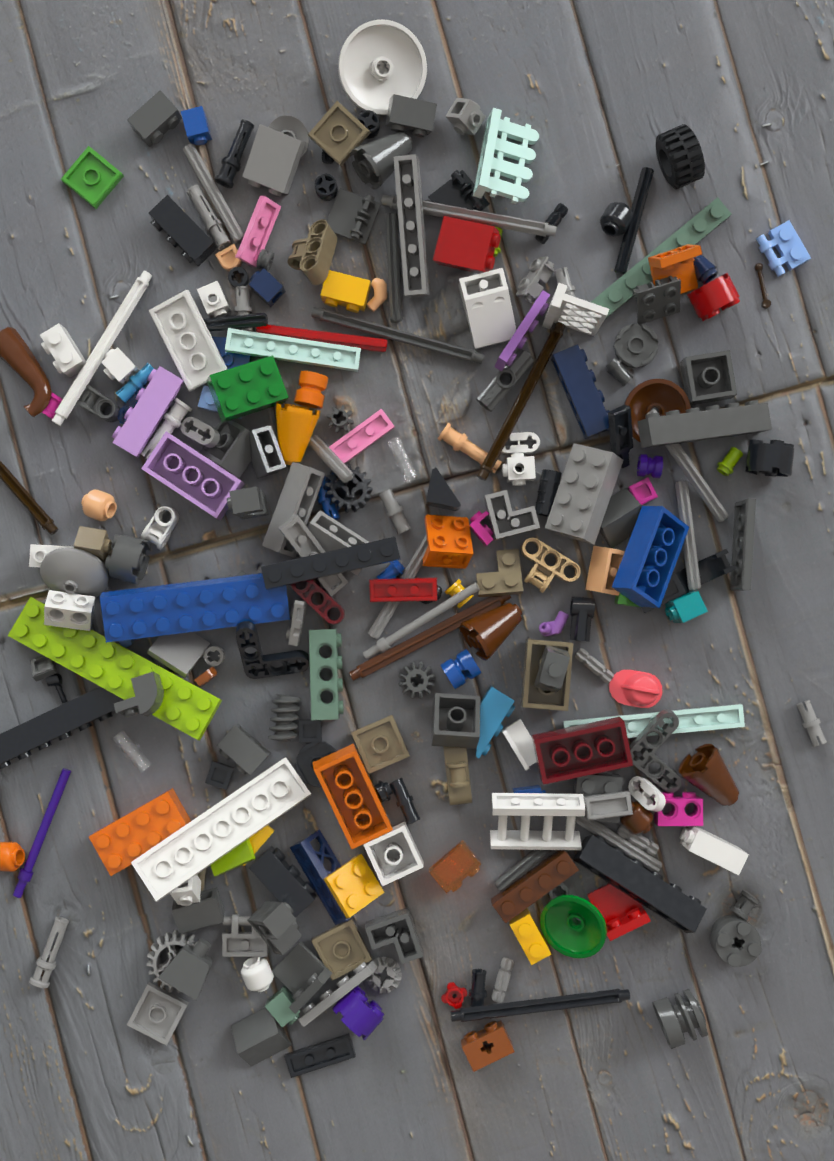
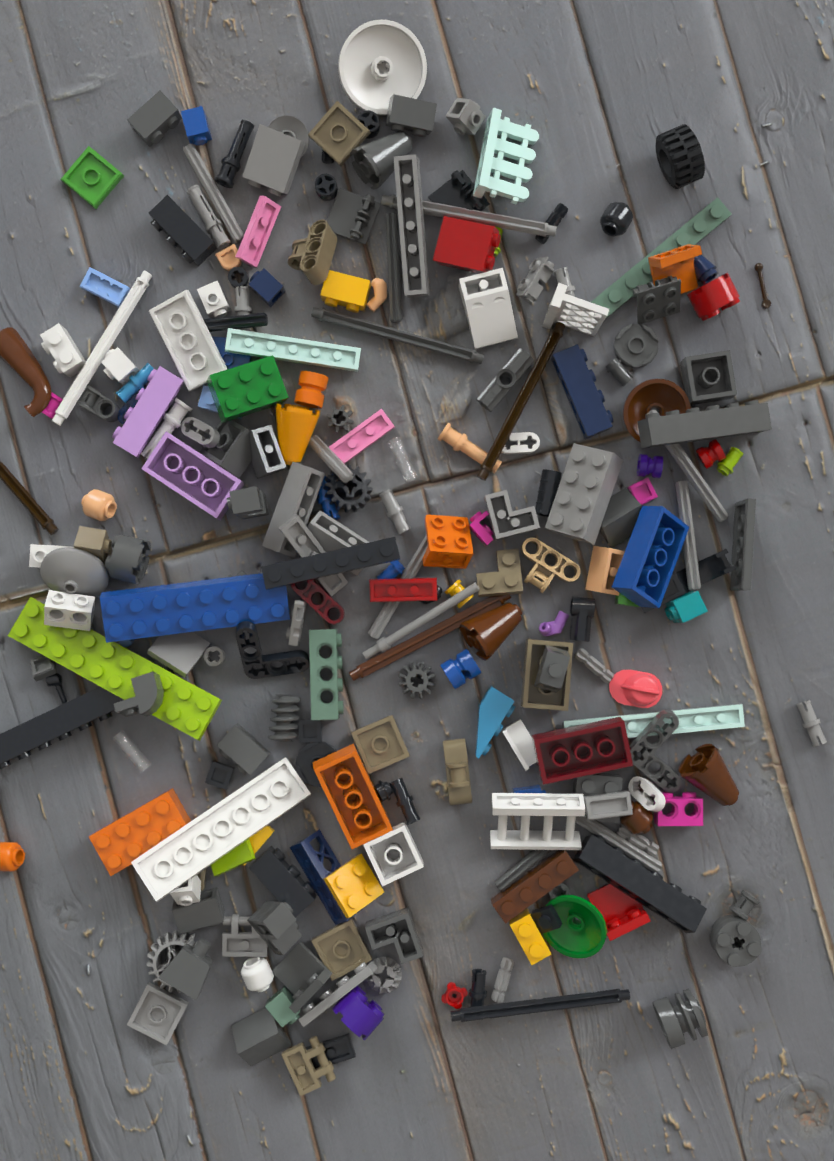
(26, 873): dark purple bar -> none
(45, 963): light grey pin -> none
(104, 287): none -> light blue plate
(160, 528): white piece -> none
(206, 676): dark orange tile -> none
(265, 260): dark grey bush -> none
(302, 1069): none -> dark tan plate
(362, 342): red axle -> none
(440, 494): black slope -> none
(455, 867): clear orange brick -> none
(456, 720): dark grey brick -> none
(478, 1053): dark orange brick -> none
(519, 339): medium lavender plate -> none
(527, 467): white brick -> none
(546, 918): none -> black plate
(621, 432): black hinge -> none
(637, 210): black axle -> none
(710, 454): none -> red wheel
(713, 848): white brick -> none
(770, 459): black brick -> none
(788, 245): light blue plate -> none

